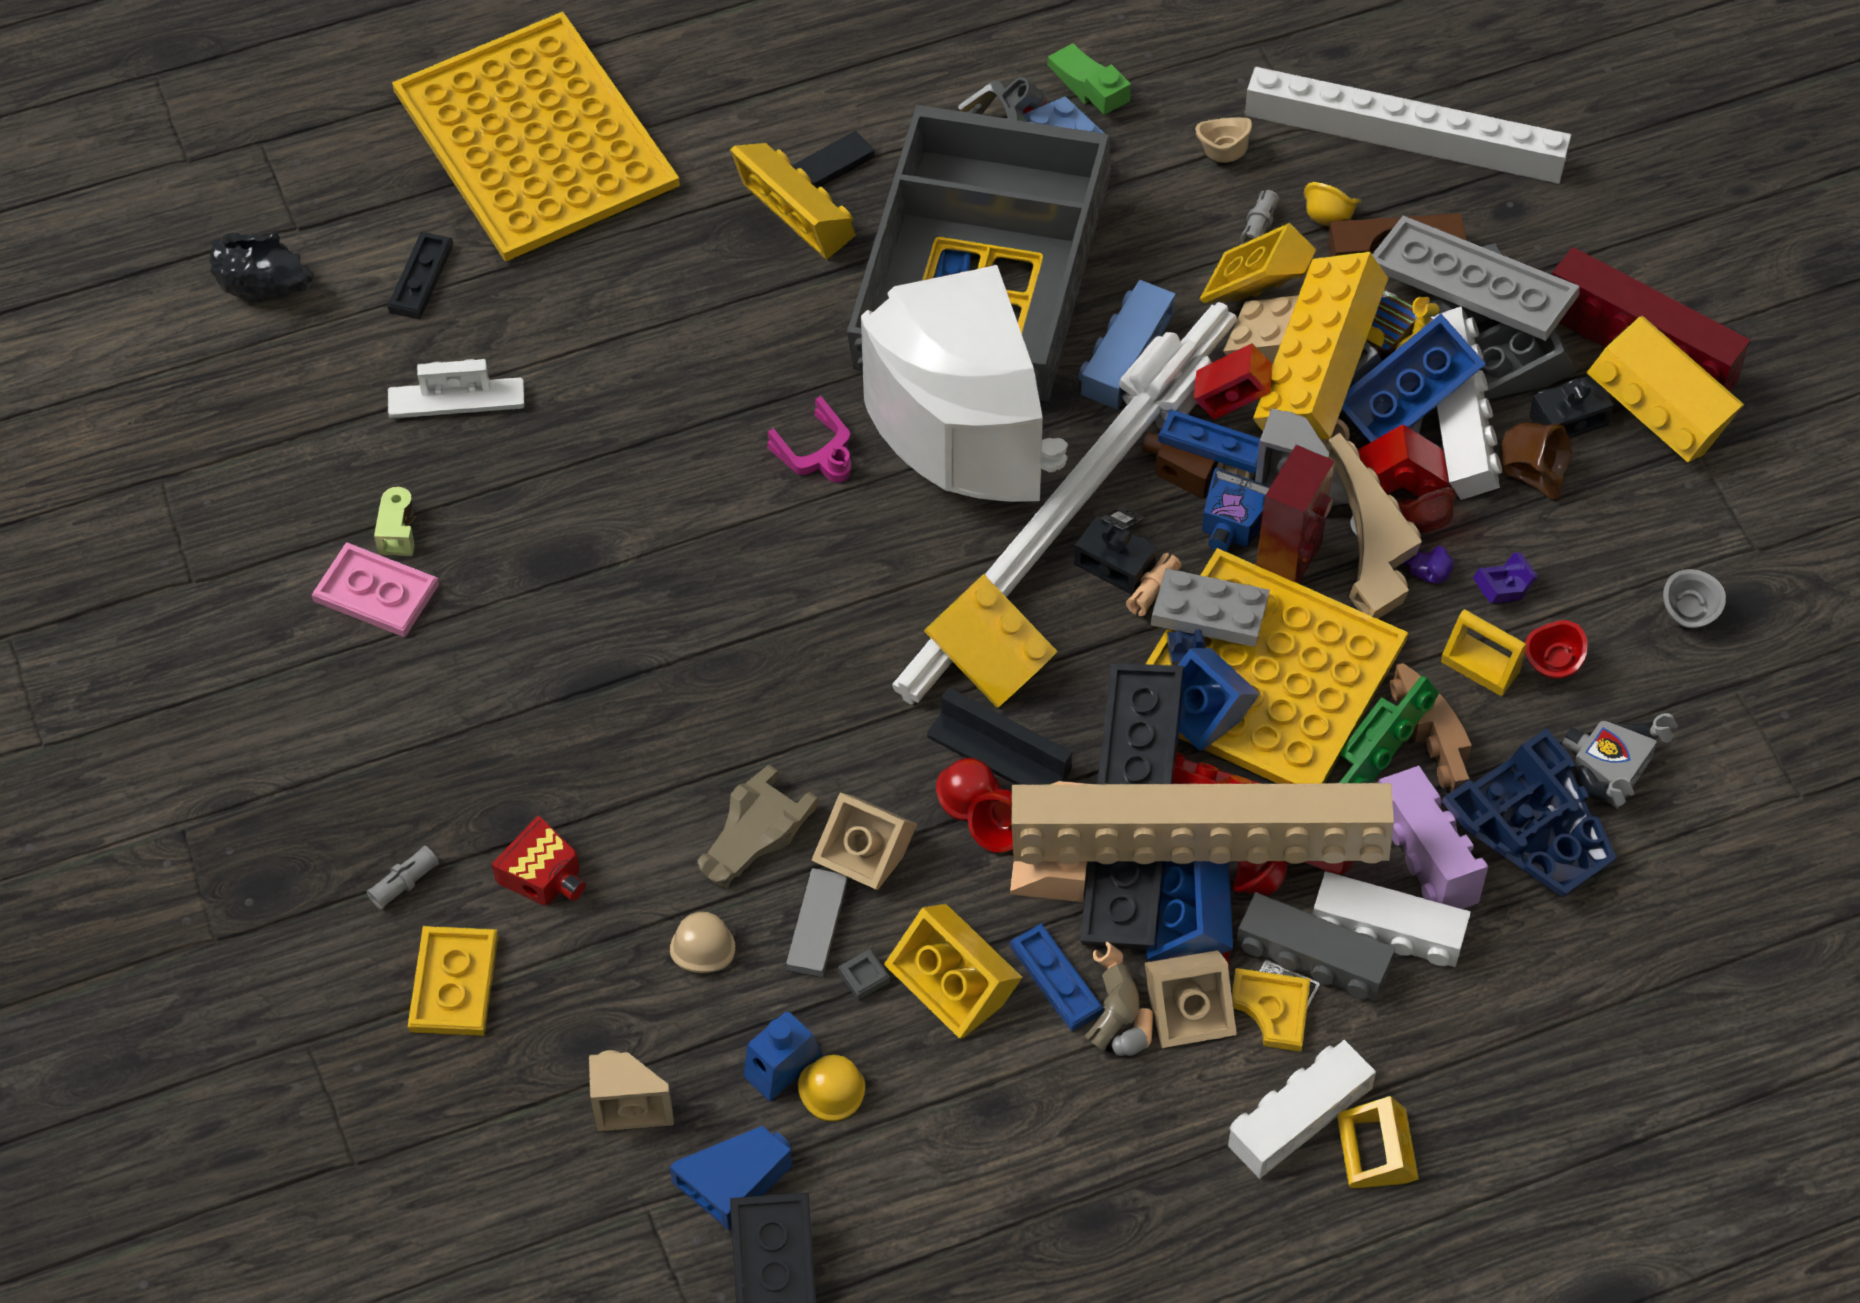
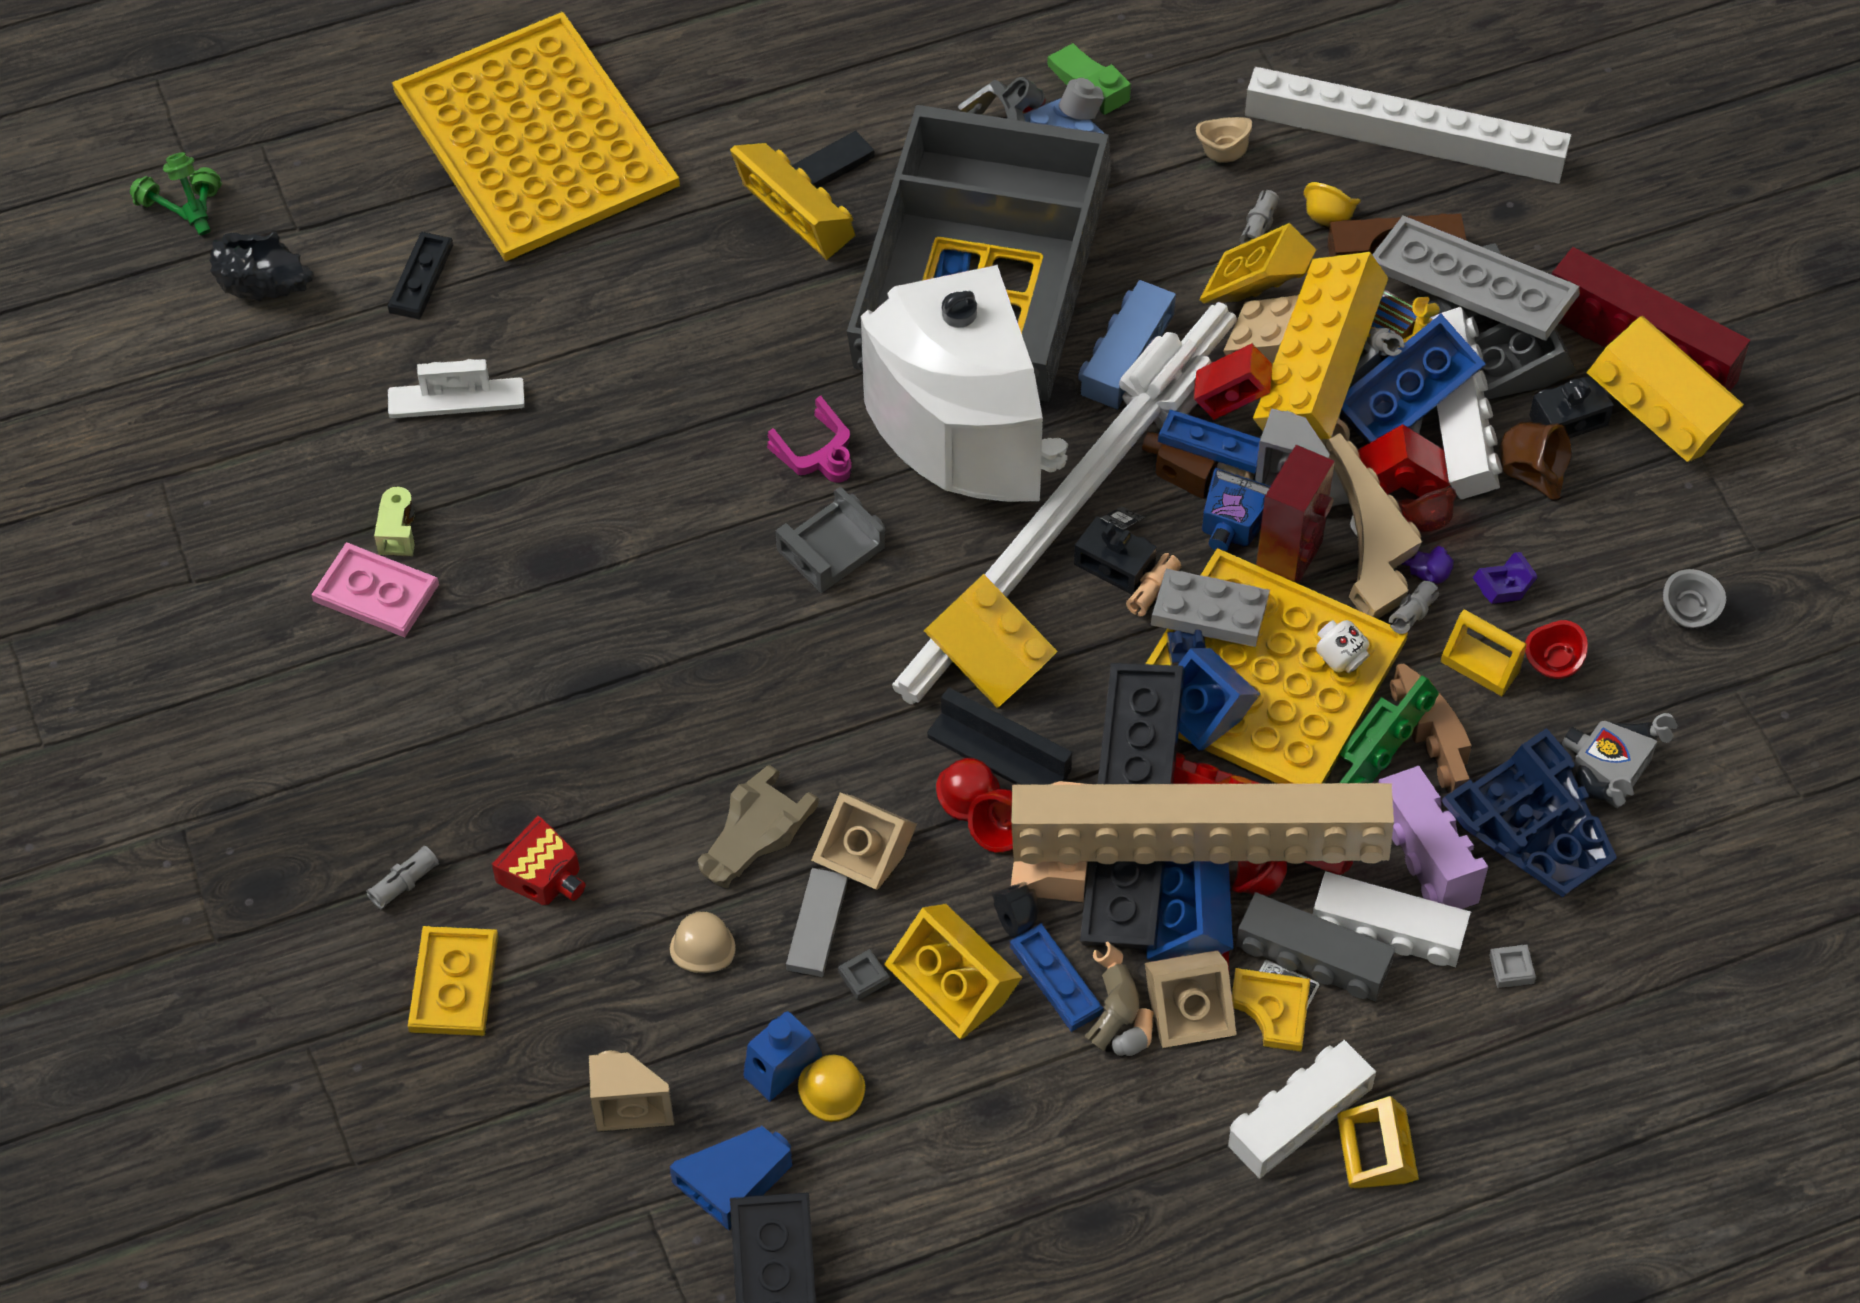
(204, 183): none -> plant
(832, 541): none -> dark grey panel
(959, 308): none -> black tile
(1016, 908): none -> black piece
(1081, 99): none -> light grey plate
(1342, 646): none -> white head
(1391, 339): none -> light grey pin
(1414, 607): none -> light grey pin
(1512, 966): none -> light grey tile

